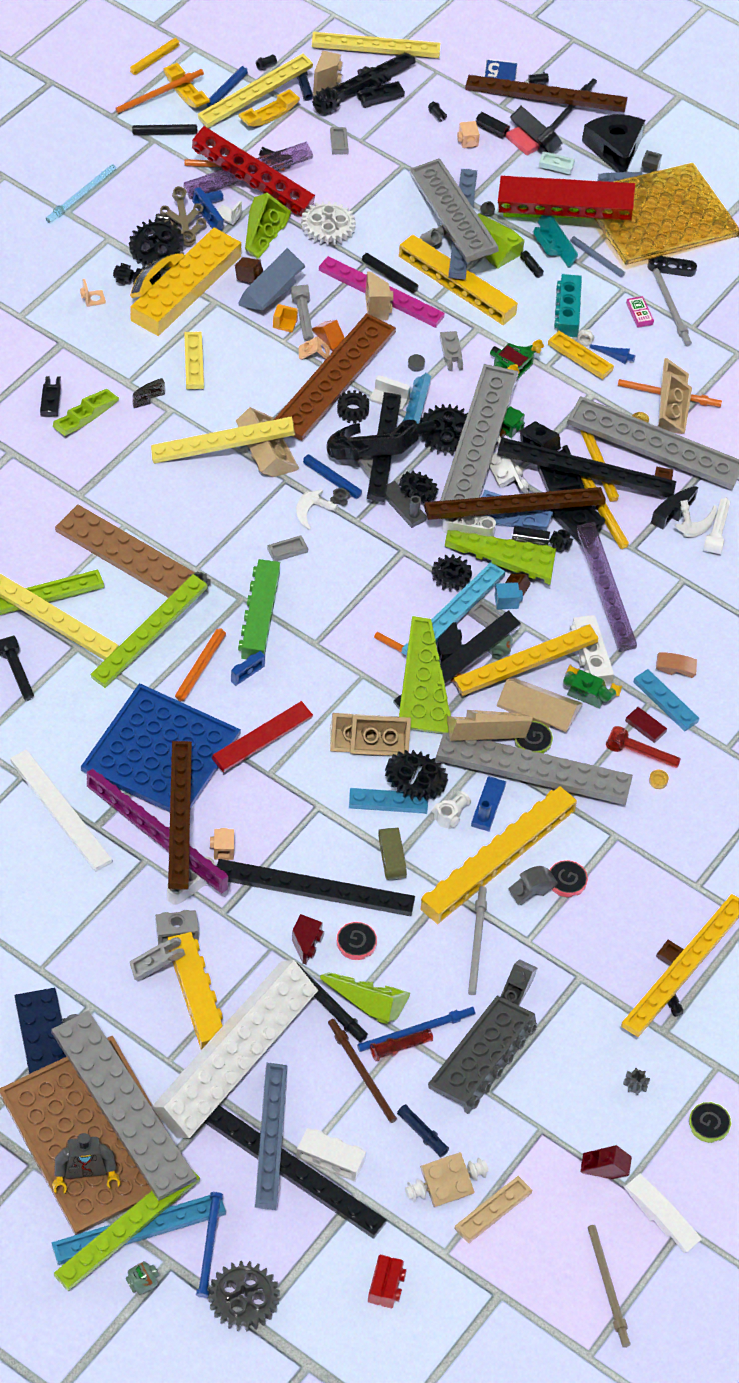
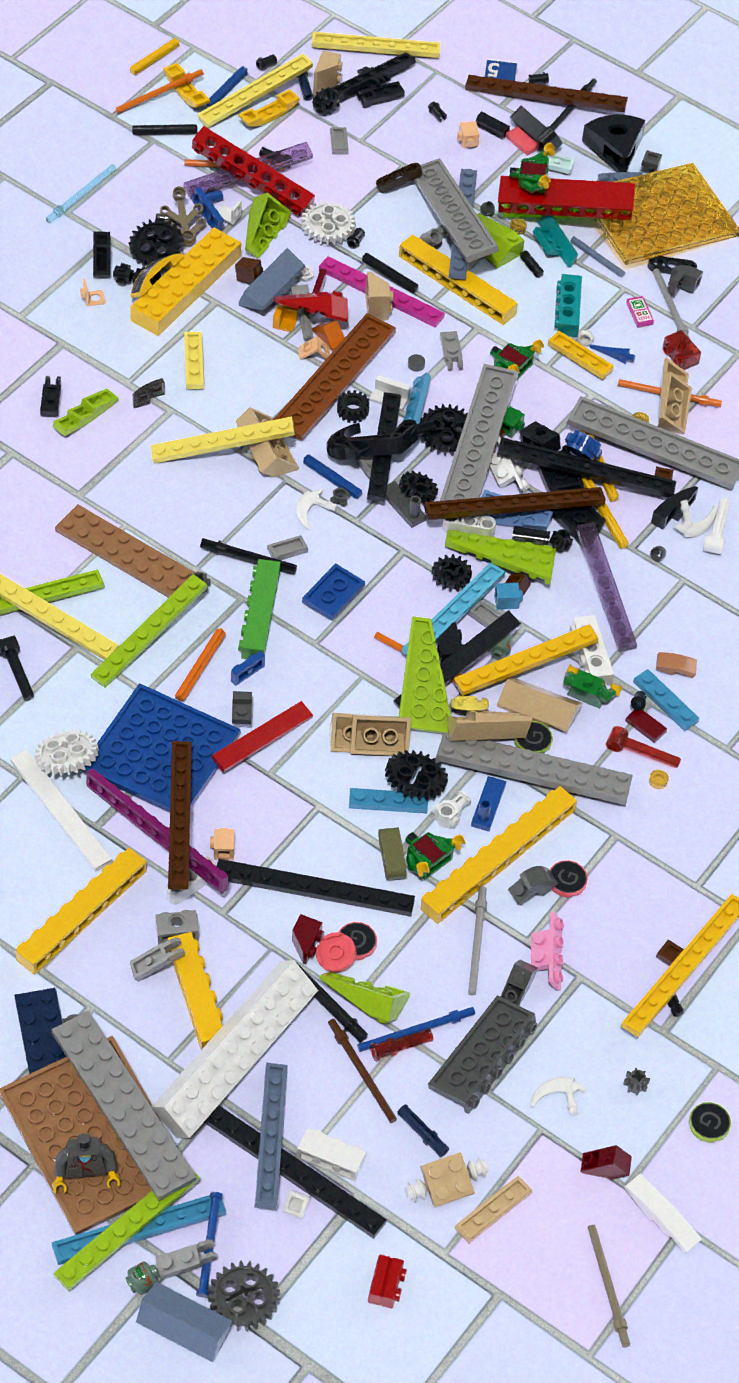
(66, 752): none -> white gear
(81, 911): none -> yellow brick
(101, 254): none -> black slope
(183, 1321): none -> sand blue slope
(185, 1259): none -> light grey hinge
(226, 549): none -> black axle
(241, 707): none -> dark grey brick
(296, 1203): none -> white slope
(306, 274): none -> white plate
(320, 281): none -> dark red tile
(331, 305): none -> red wedge
(333, 591): none -> blue plate
(336, 952): none -> coral tile
(354, 240): none -> black pin
(407, 172): none -> dark brown beam
(430, 852): none -> torso
(469, 703): none -> light yellow tile
(518, 226): none -> clear yellow tile
(534, 171): none -> torso
(547, 950): none -> bright pink bracket
(560, 1084): none -> white piece
(583, 445): none -> blue gear
(639, 700): none -> black pin
(655, 551): none -> dark grey hinge
(681, 350): none -> clear red brick
(685, 278): none -> dark grey brick

